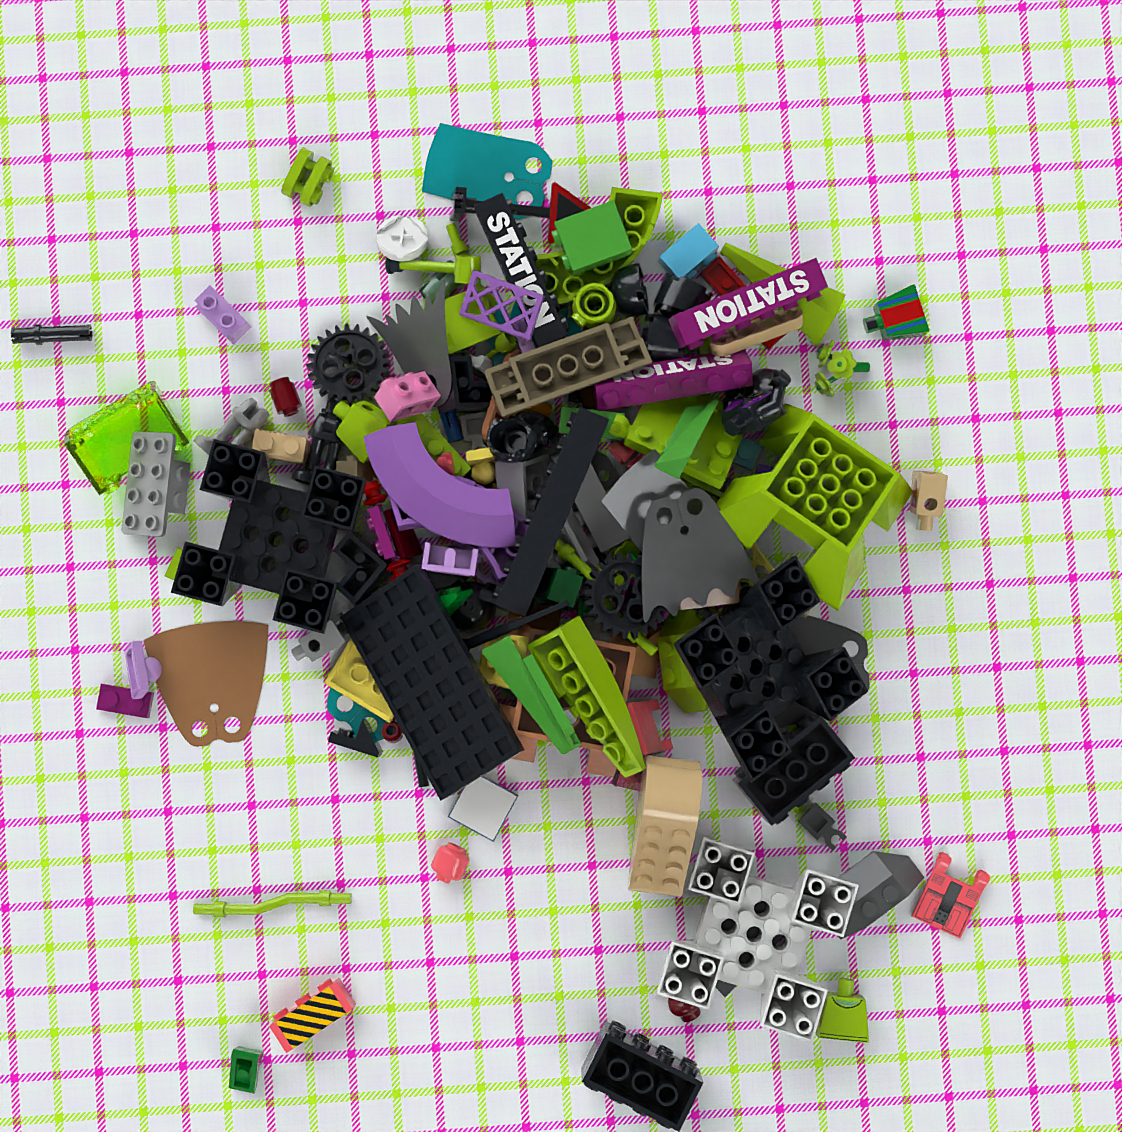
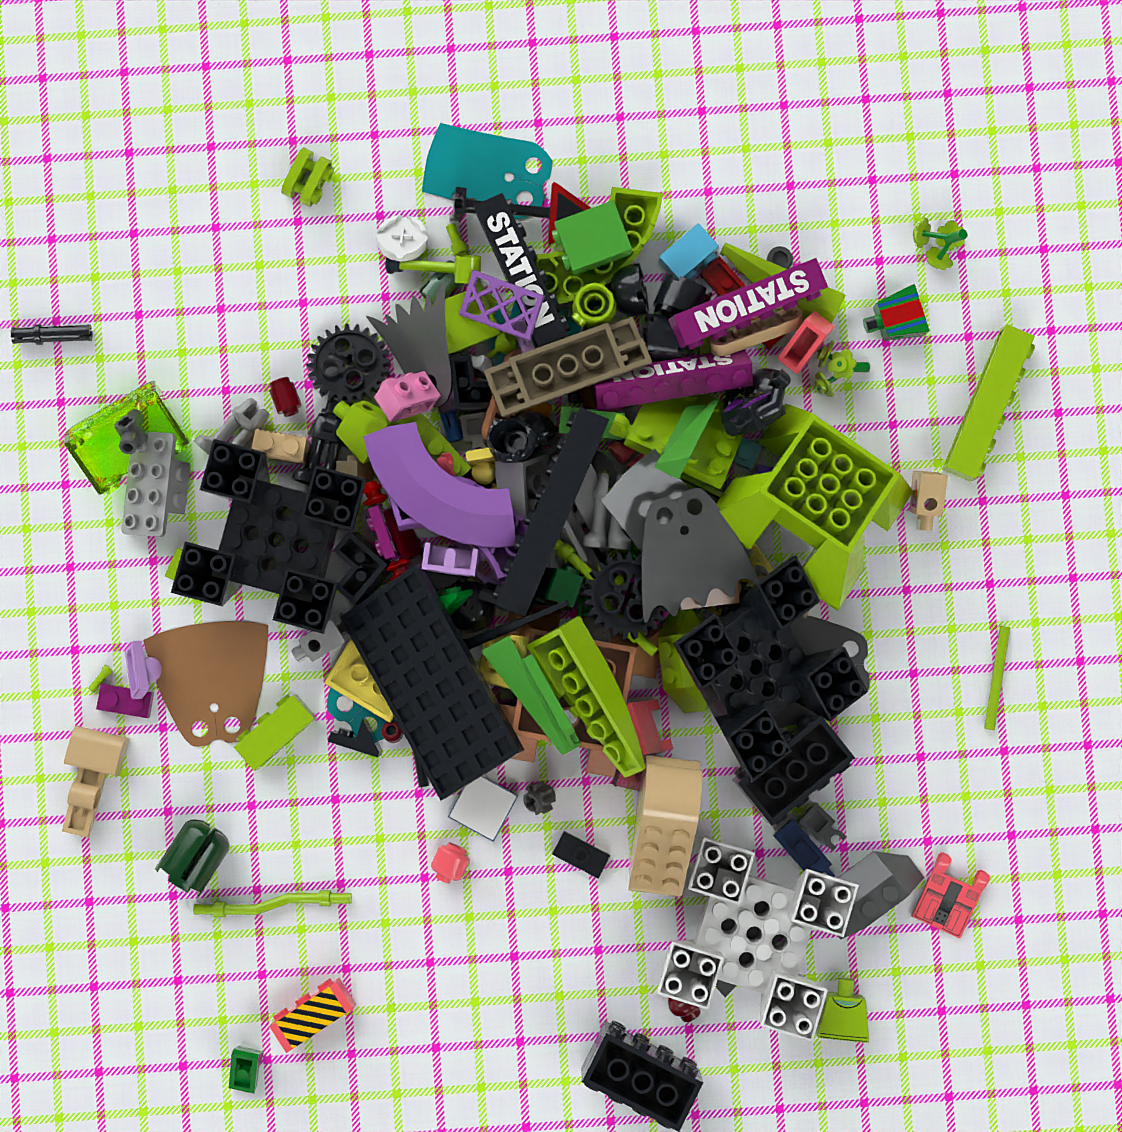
(96, 756): none -> tan plate
(106, 670): none -> lime piece
(131, 431): none -> dark grey axle
(184, 849): none -> dark green cylinder
(222, 314): lavender window -> none
(274, 731): none -> lime brick
(539, 798): none -> dark grey gear
(581, 854): none -> black plate
(596, 536): none -> light grey piece
(780, 256): none -> dark grey tile
(802, 848): none -> dark blue hinge
(805, 342): none -> coral piece
(947, 237): none -> lime plant
(988, 403): none -> lime brick
(997, 677): none -> lime bar

